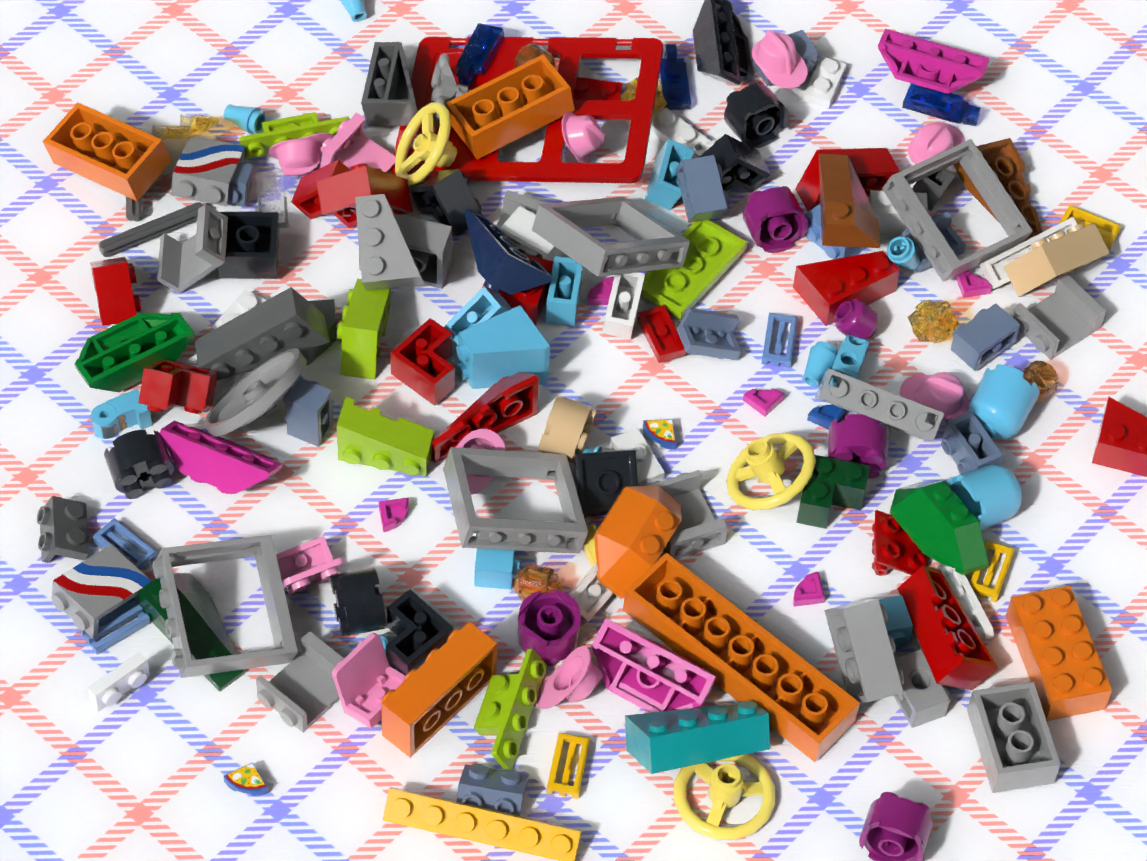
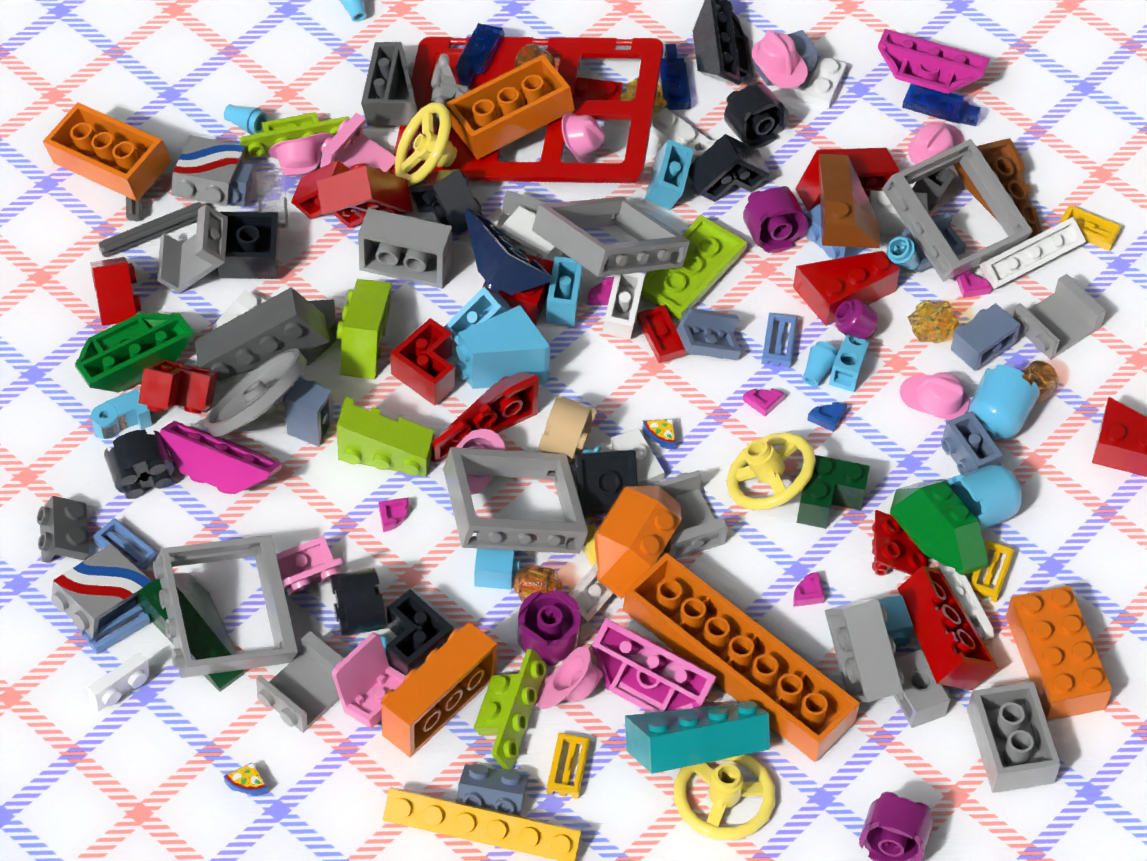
(189, 126): clear yellow slope -> none
(382, 247): light grey wedge -> none
(702, 188): sand blue brick -> none
(860, 441): magenta brick -> none
(880, 405): light grey window -> none
(1056, 258): tan wedge -> none

